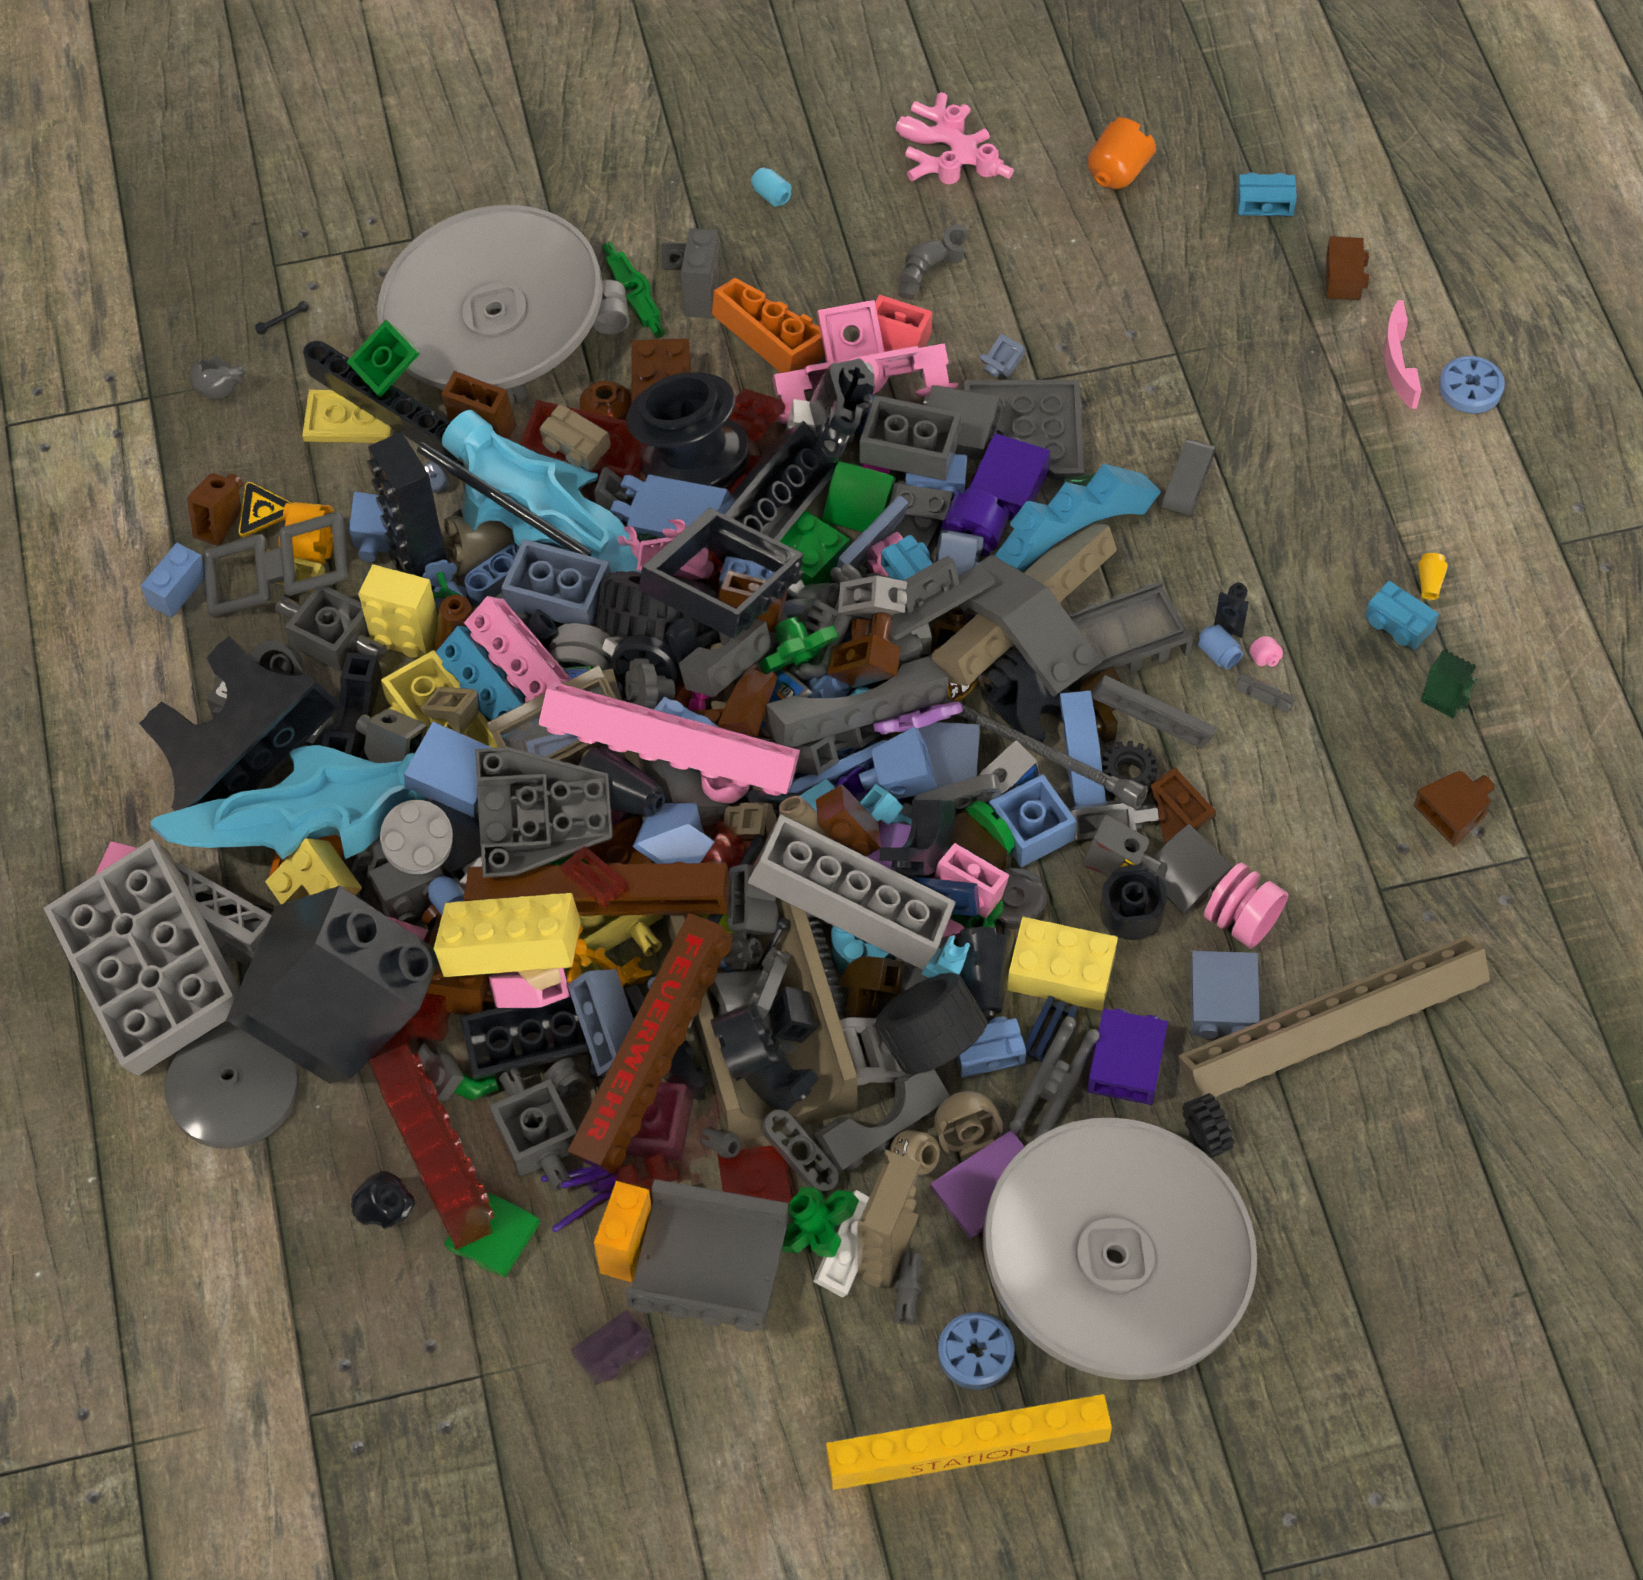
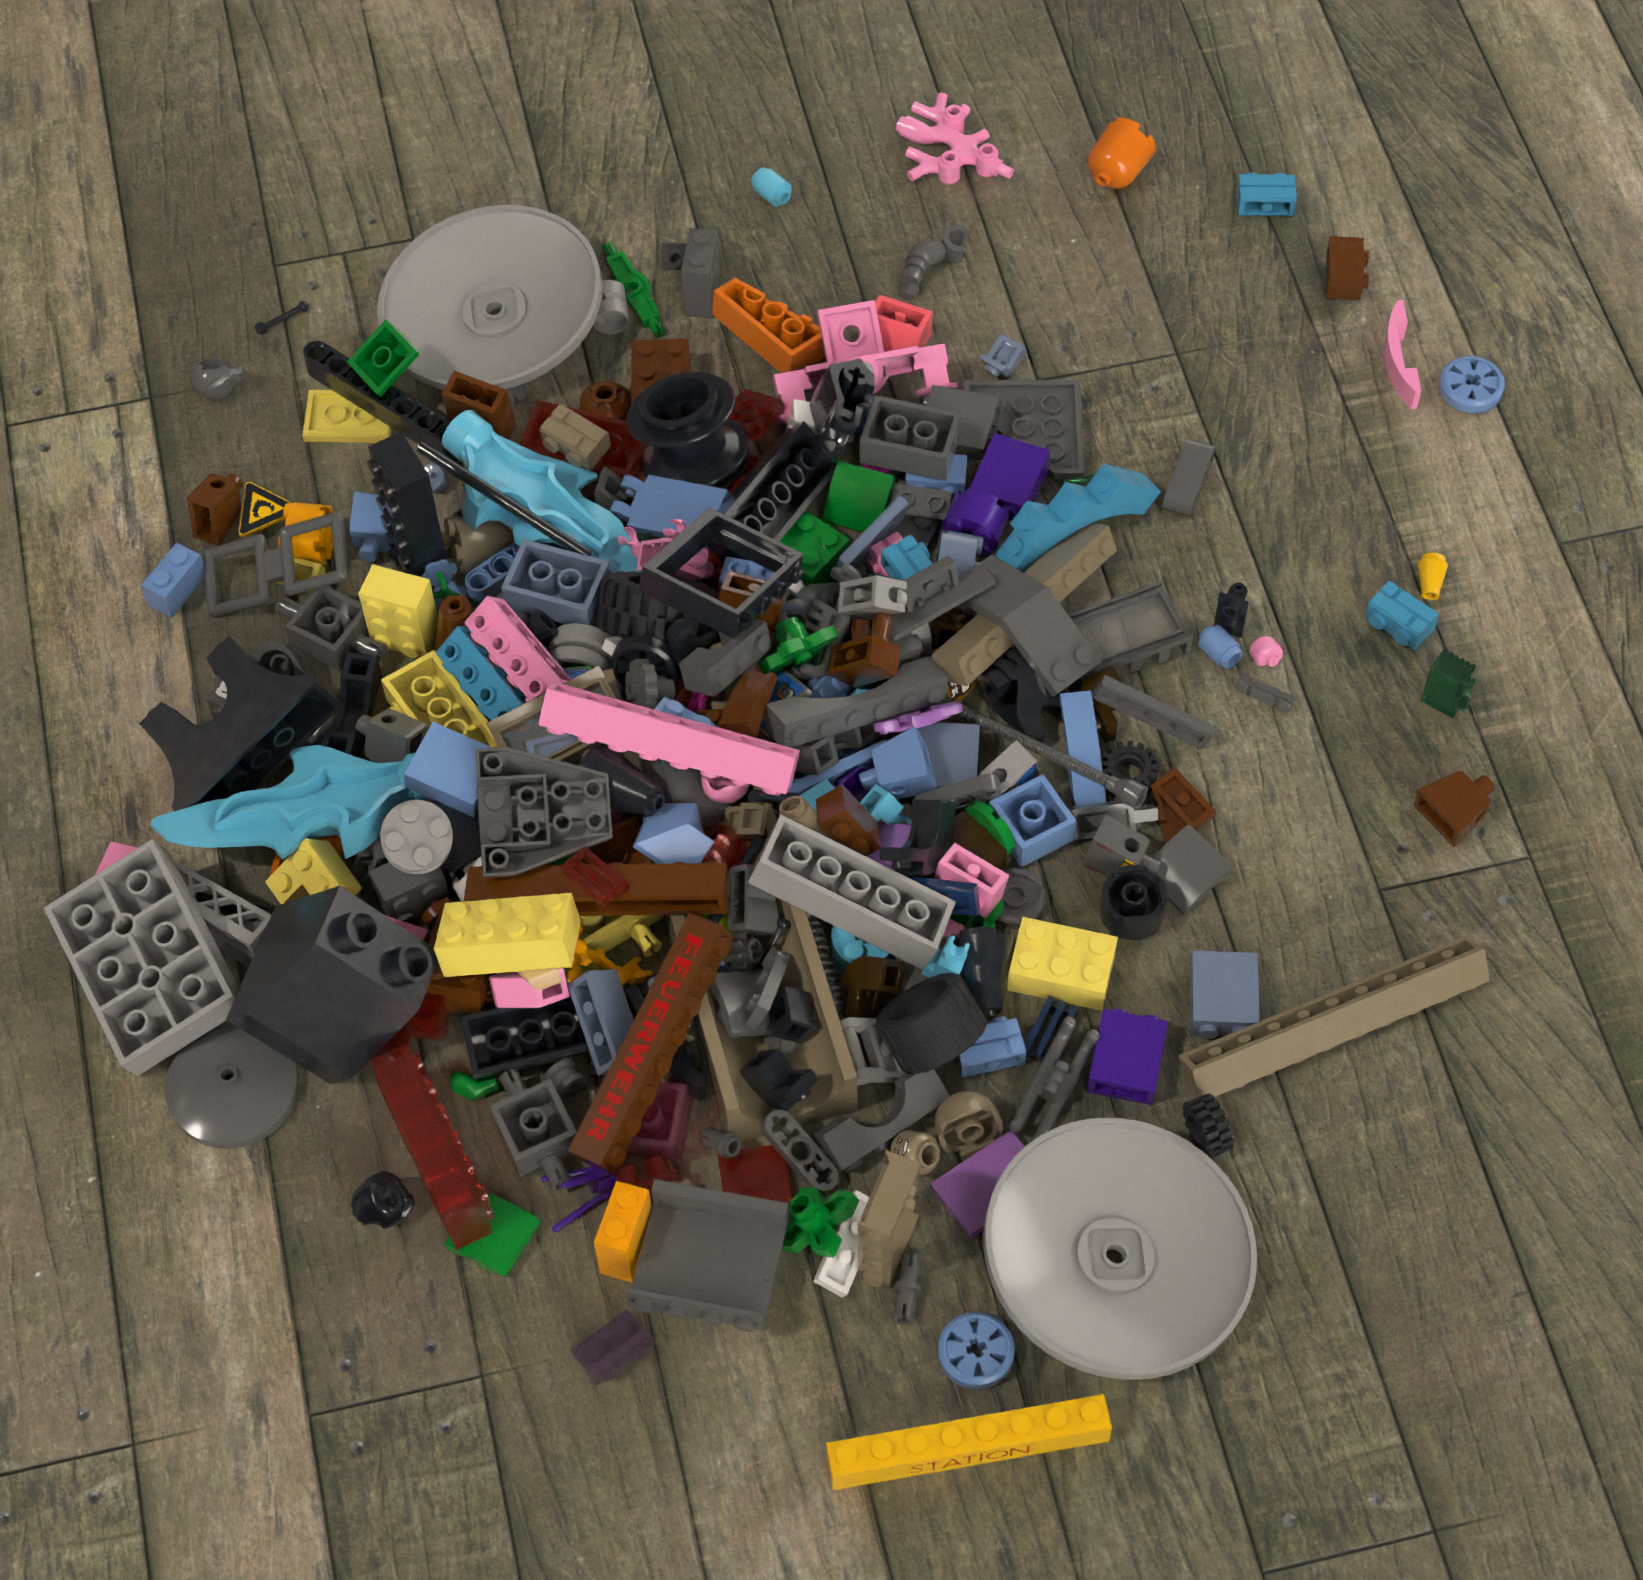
(443, 891): medium blue brick -> none
(443, 1071): dark grey plate -> none
(454, 705): dark tan slope -> none
(744, 1041): black brick -> none
(1240, 902): bright pink wheel -> none

